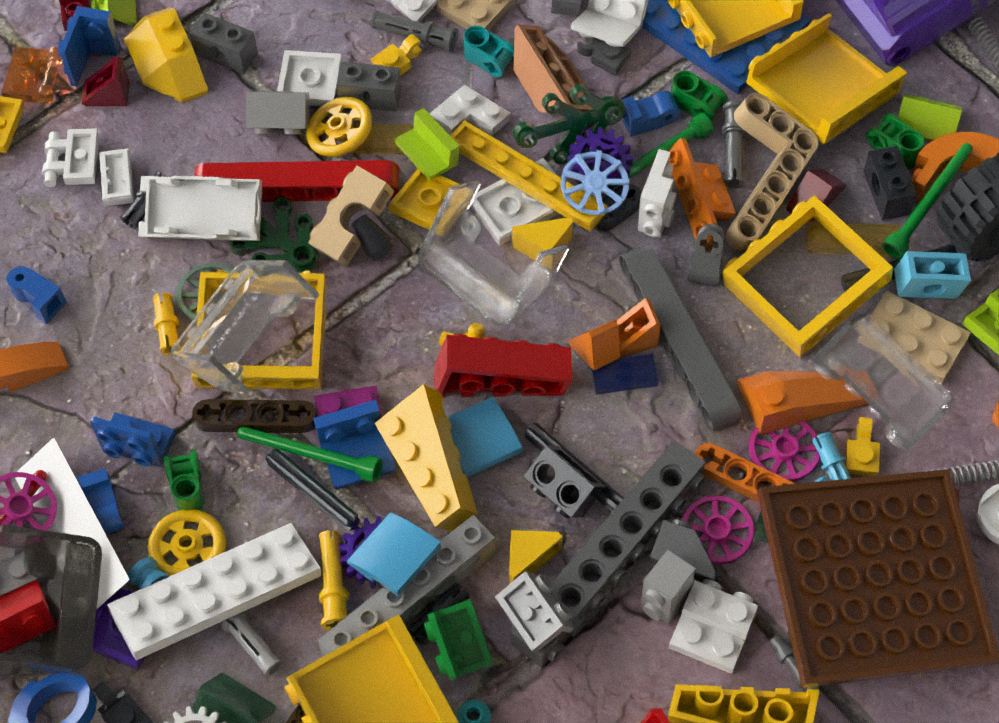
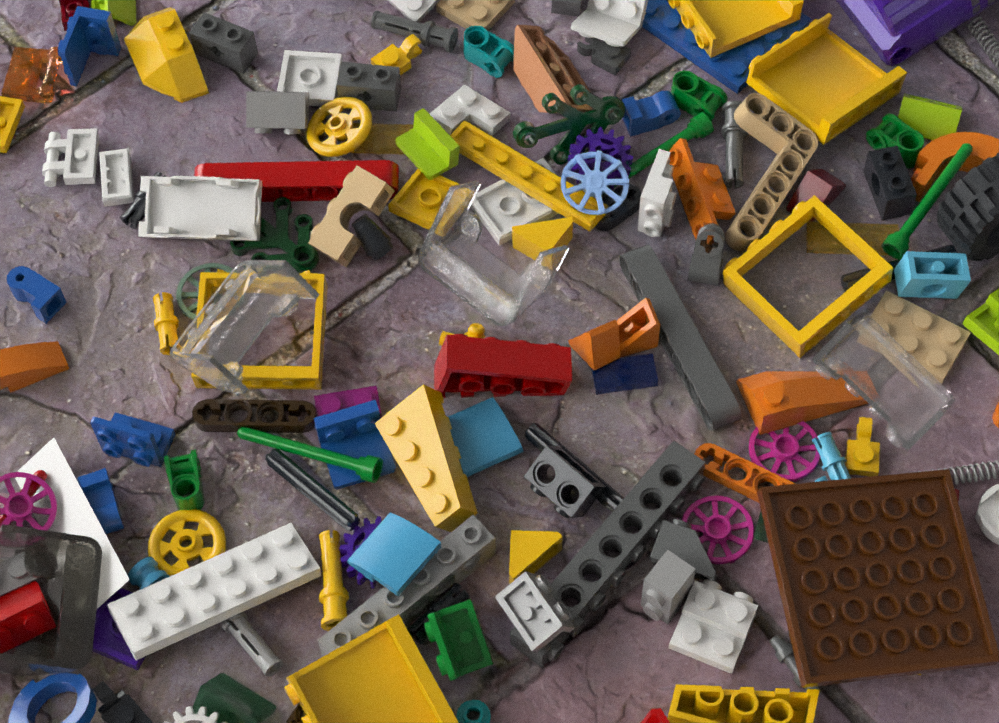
(107, 86): dark red slope -> none

